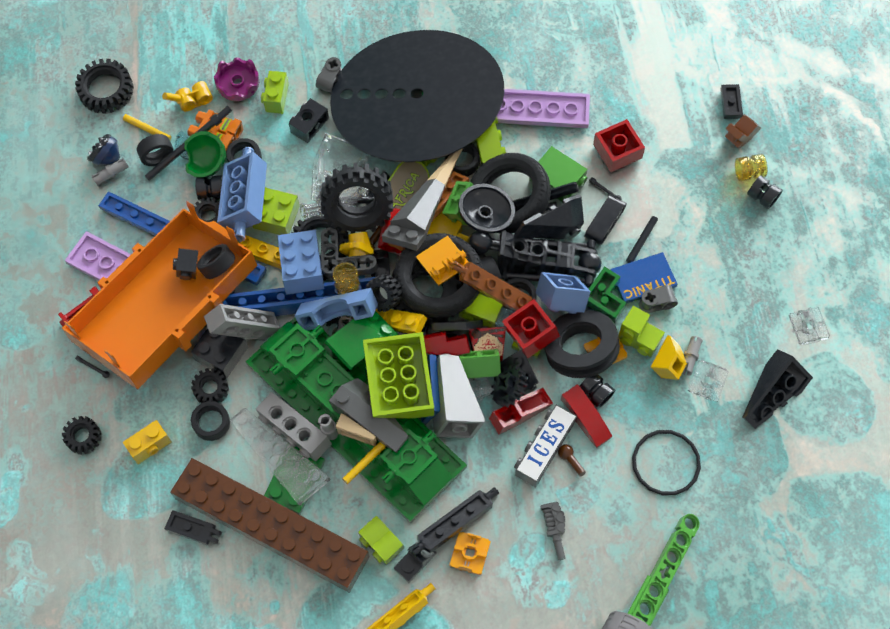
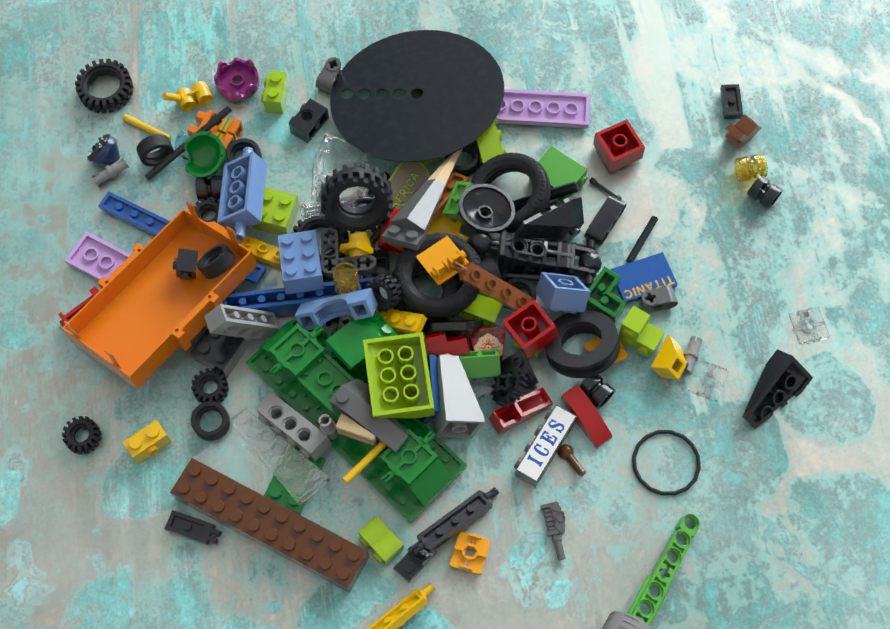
(105, 374): black hinge -> none

